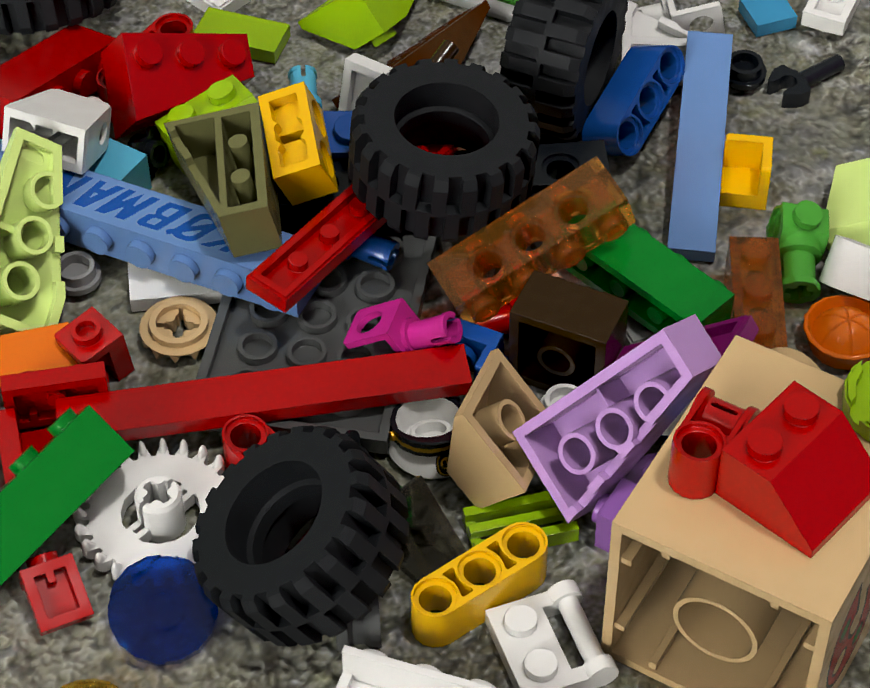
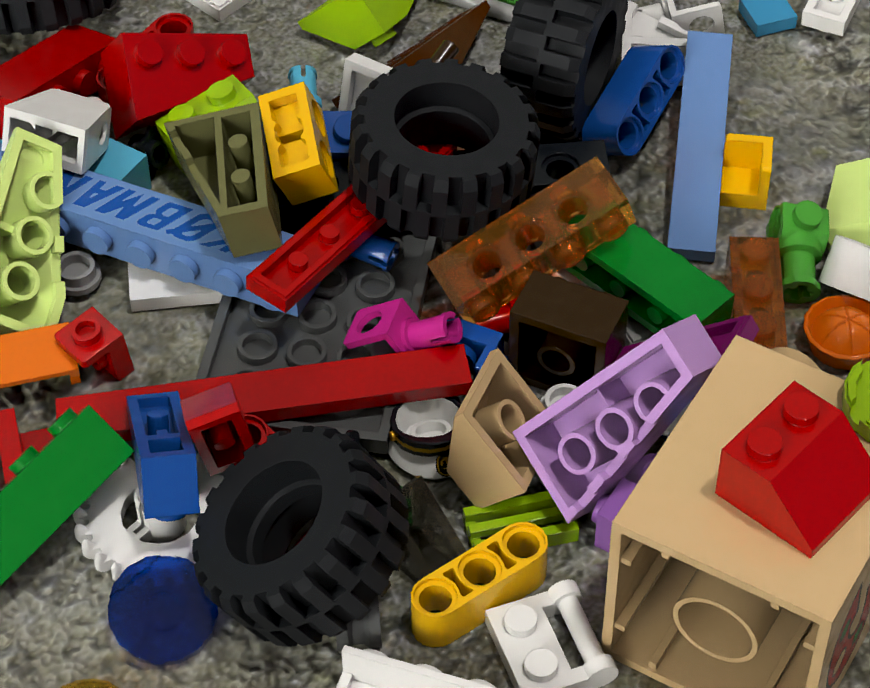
(35, 392): red bracket -> none
(55, 591): red bracket -> none
(162, 321): tan gear -> none
(163, 456): none -> blue slope
(217, 426): none -> red slope
(264, 36): lime tile -> none
(699, 443): red piece -> none
(746, 70): black plate -> none
(799, 83): black bar -> none

